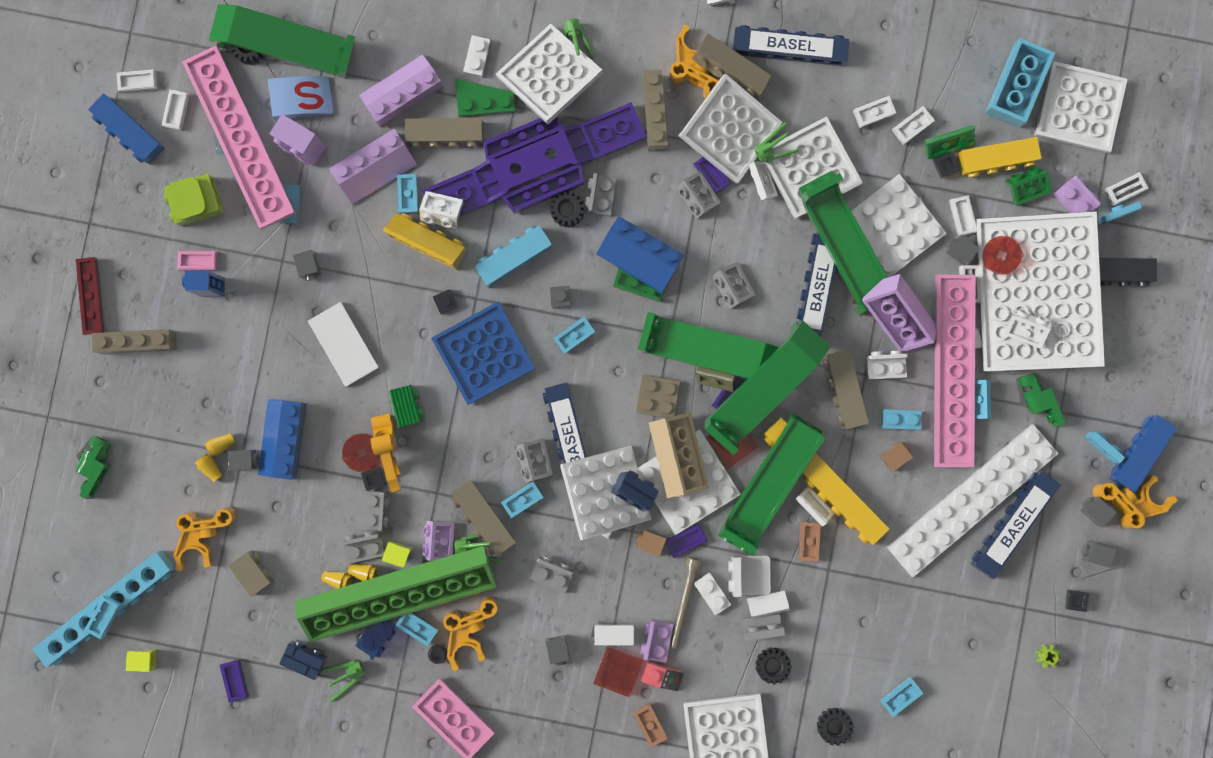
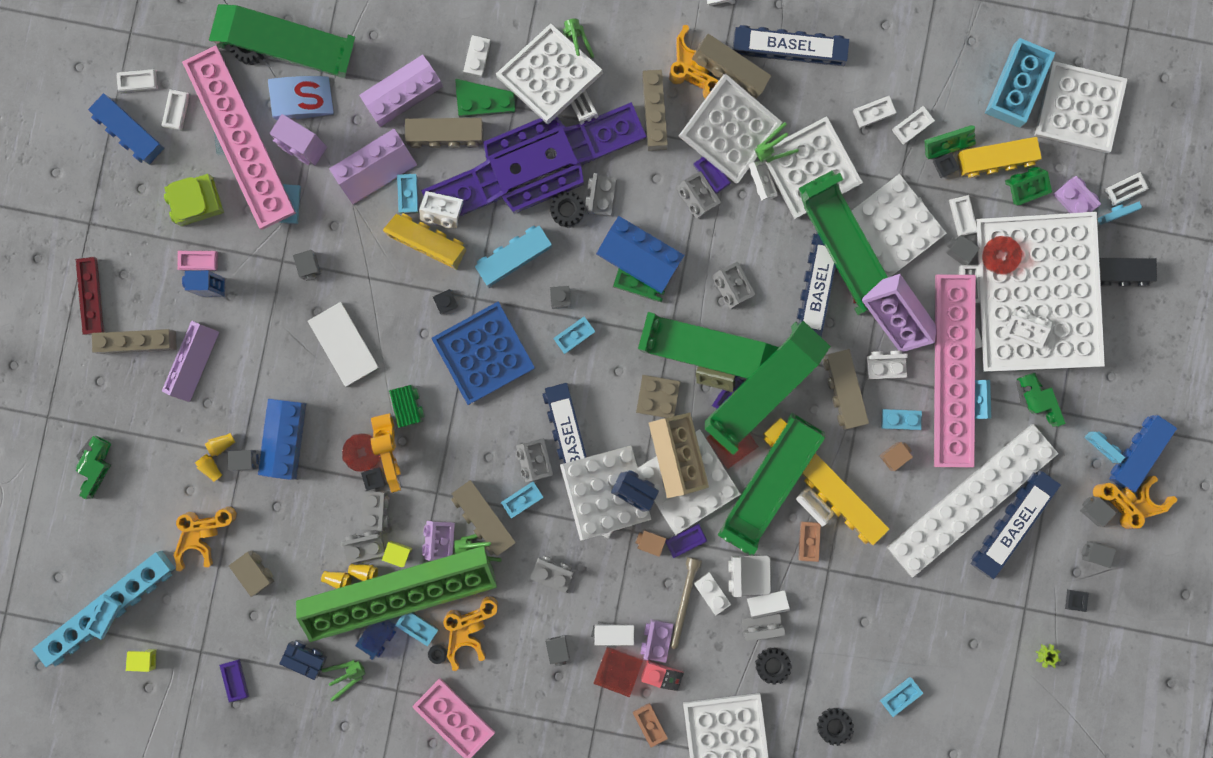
(190, 361): none -> lavender panel
(587, 116): none -> white tile

